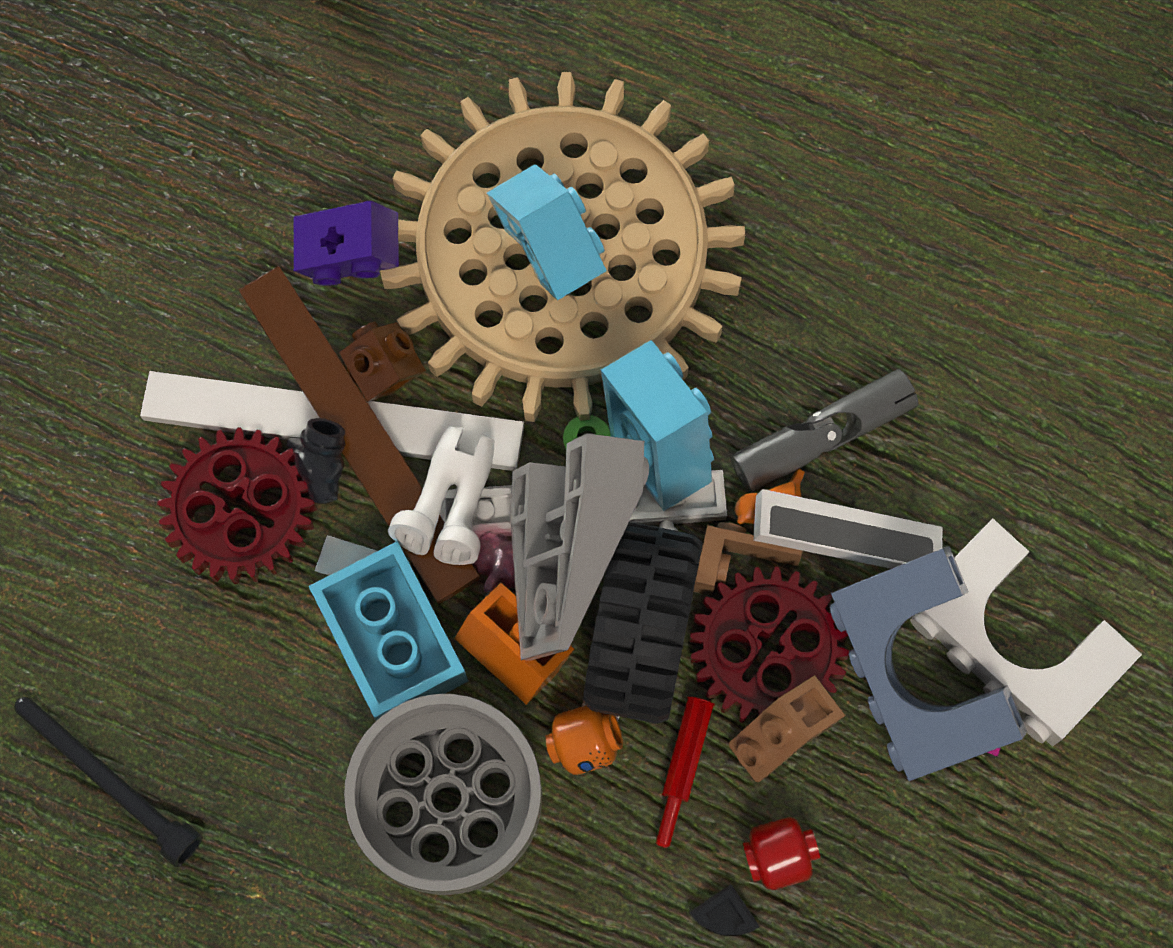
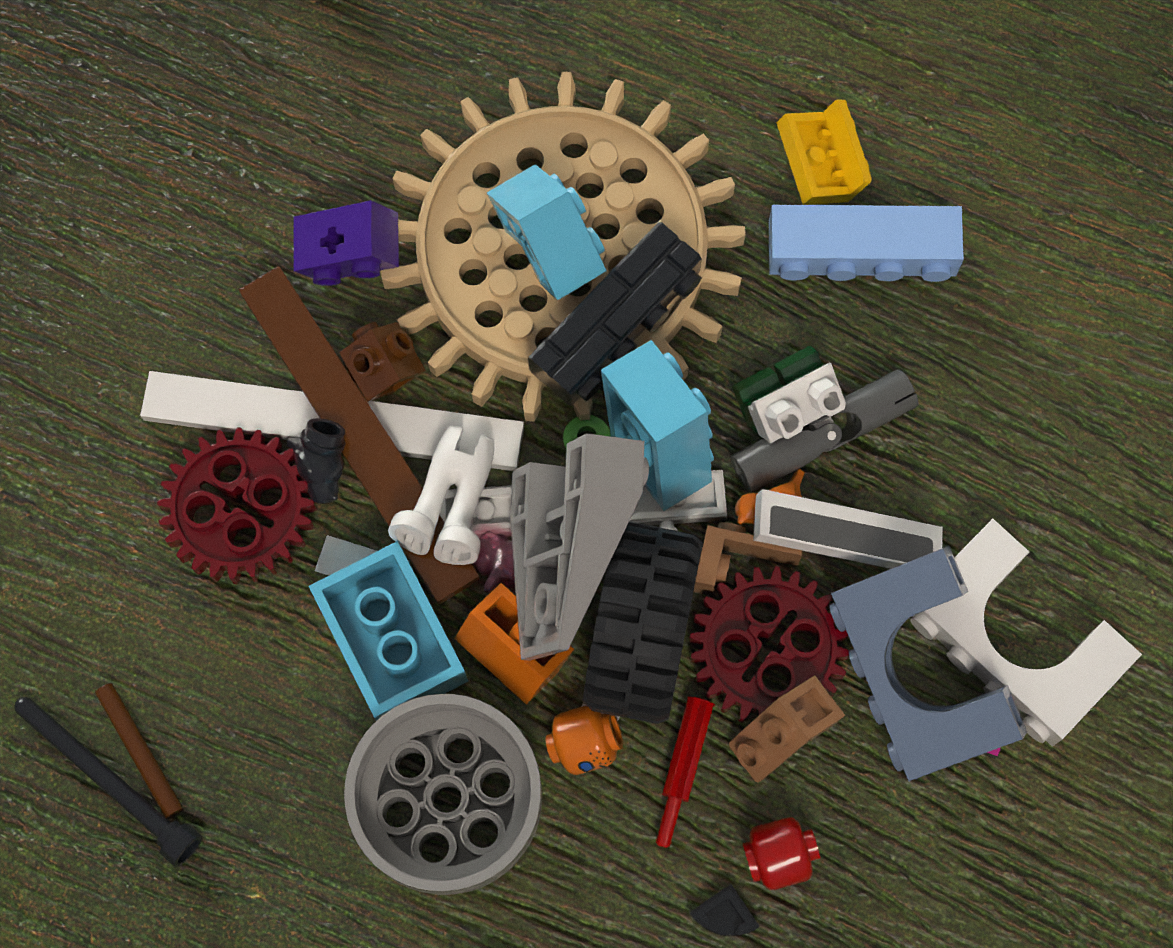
(139, 750): none -> reddish brown bar
(615, 314): none -> black brick
(797, 398): none -> white hips
(825, 154): none -> yellow bracket
(865, 241): none -> light blue brick

